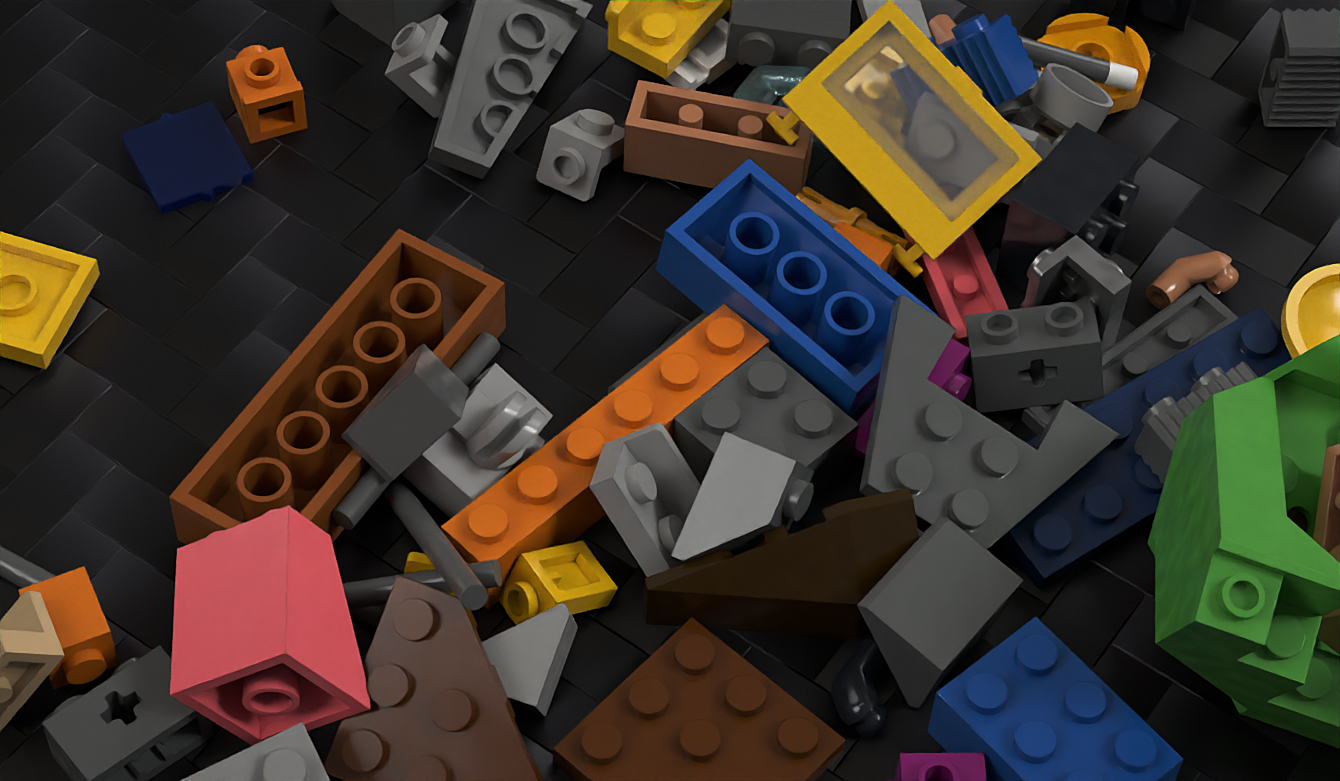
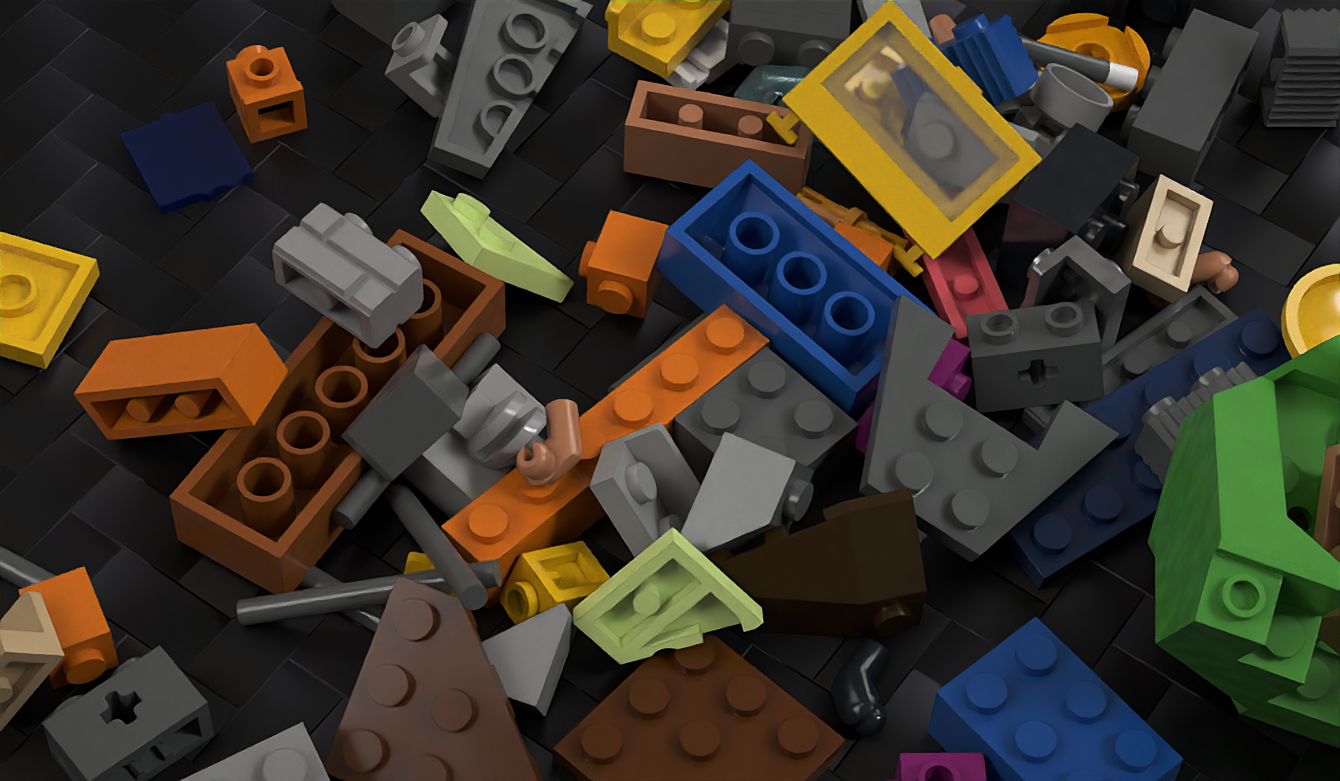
(182, 382): none -> orange brick
(265, 629): coral slope -> none
(349, 274): none -> light grey brick
(491, 247): none -> yellowish green wing
(559, 452): none -> nougat arm
(578, 151): light grey bracket -> none
(623, 264): none -> orange brick
(663, 602): none -> yellowish green wing
(936, 606): dark grey slope -> none
(1164, 238): none -> tan panel
(1188, 96): none -> dark grey brick

